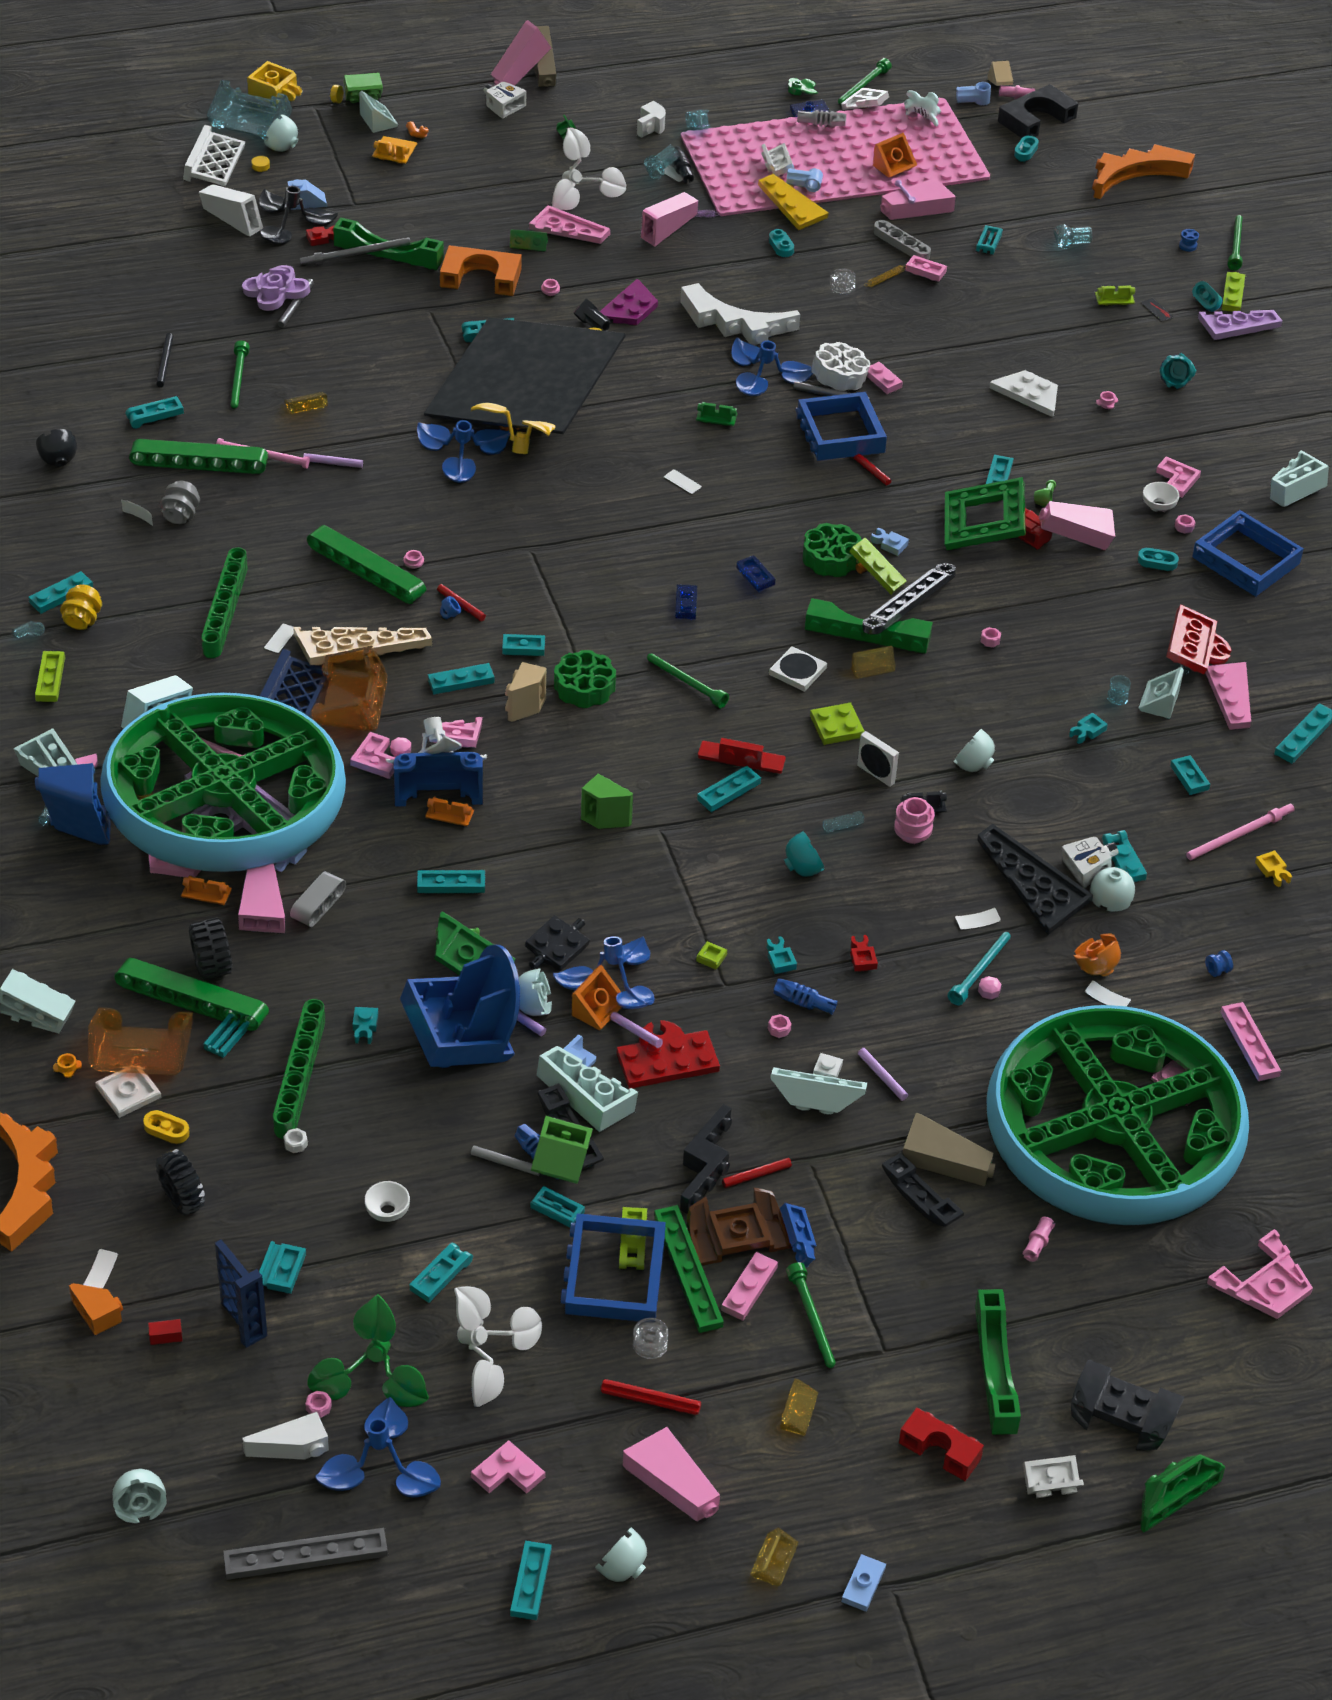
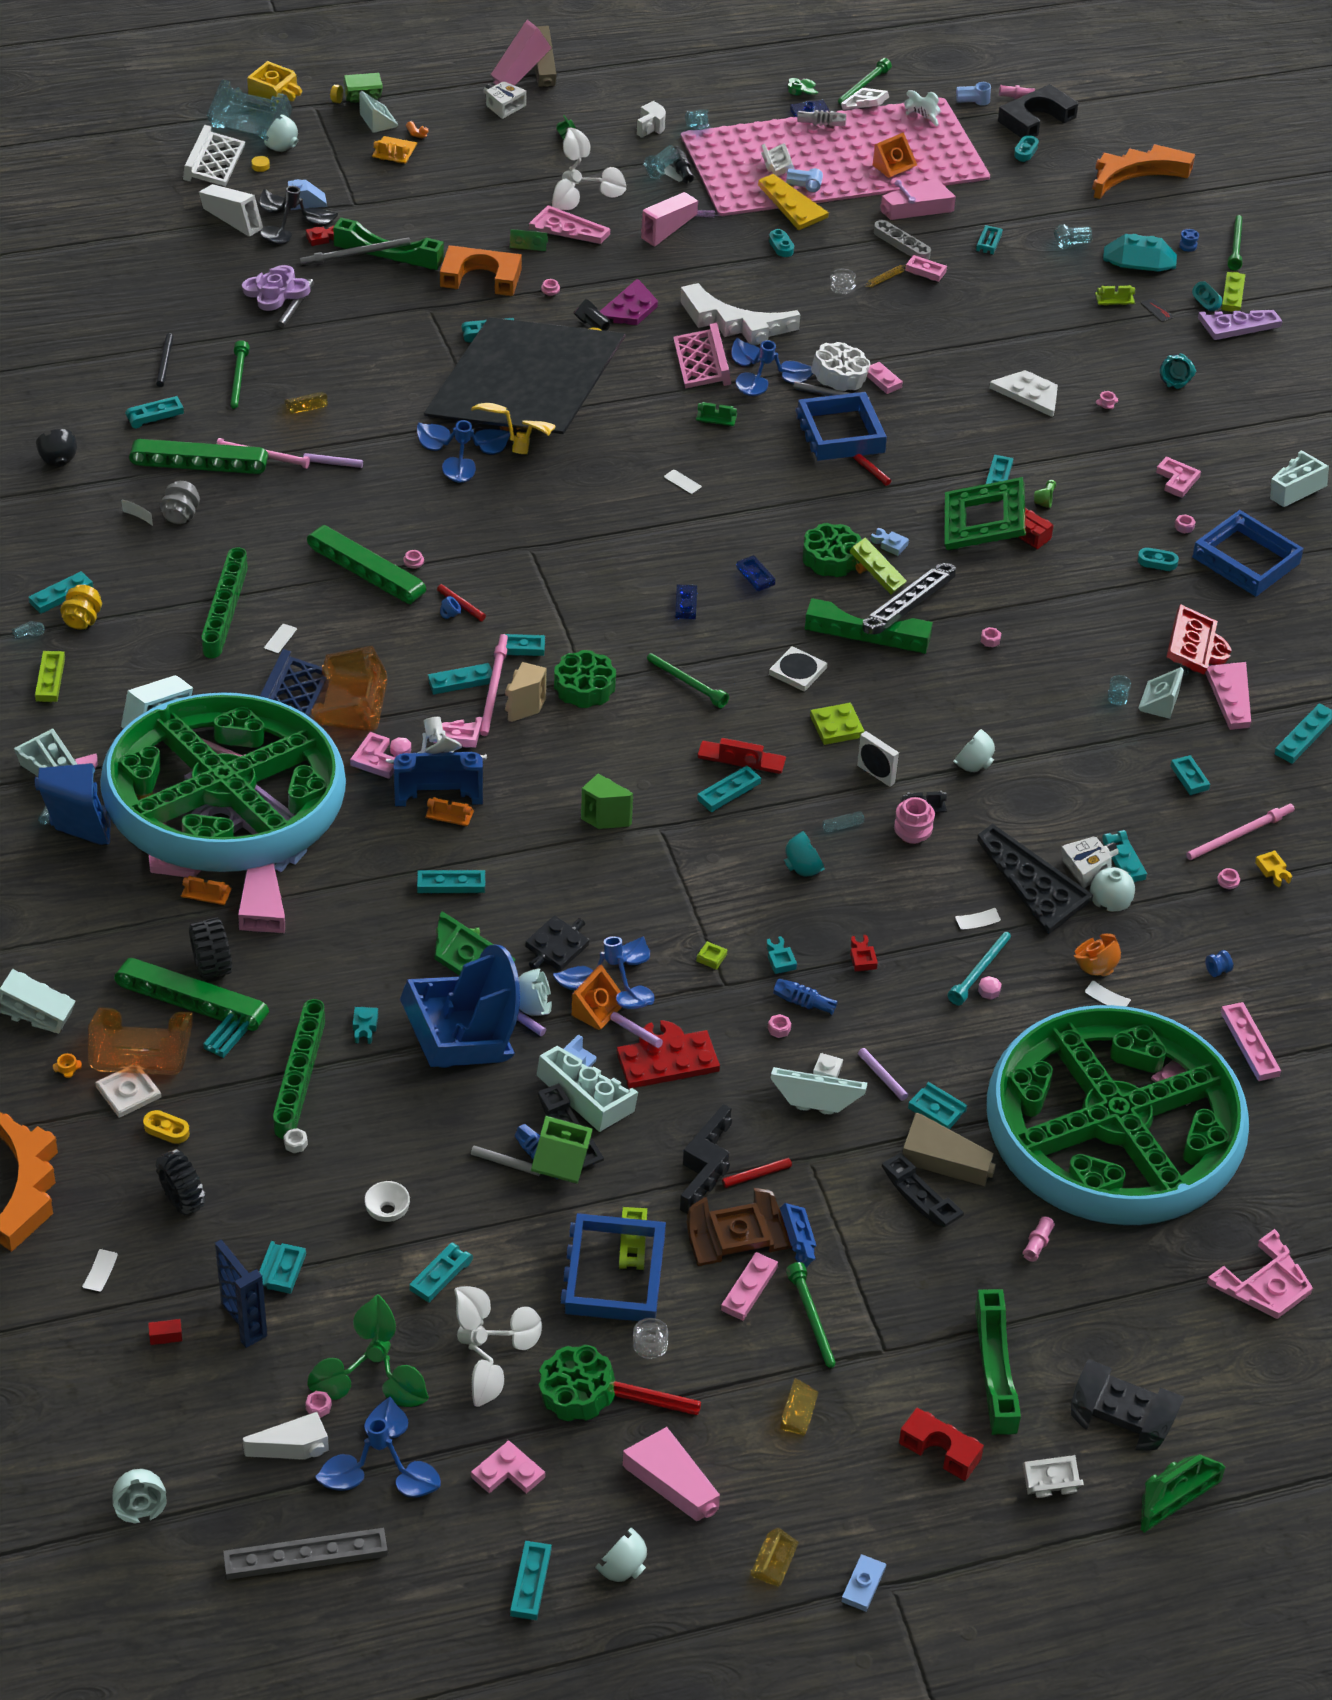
(96, 1307): orange slope -> none
(318, 899): light grey beam -> none
(319, 643): tan wing -> none
(499, 654): none -> bright pink bar
(554, 1209): teal tile -> none
(583, 1385): none -> green connector
(689, 1270): green plate -> none
(716, 349): none -> bright pink fence
(873, 662): clear yellow slope -> none
(937, 1105): none -> teal plate
(1000, 73): tan slope -> none
(1079, 522): bright pink slope -> none
(1088, 726): teal plate -> none
(1140, 253): none -> teal wedge
(1162, 493): white piece -> none
(1228, 878): none -> bright pink plate

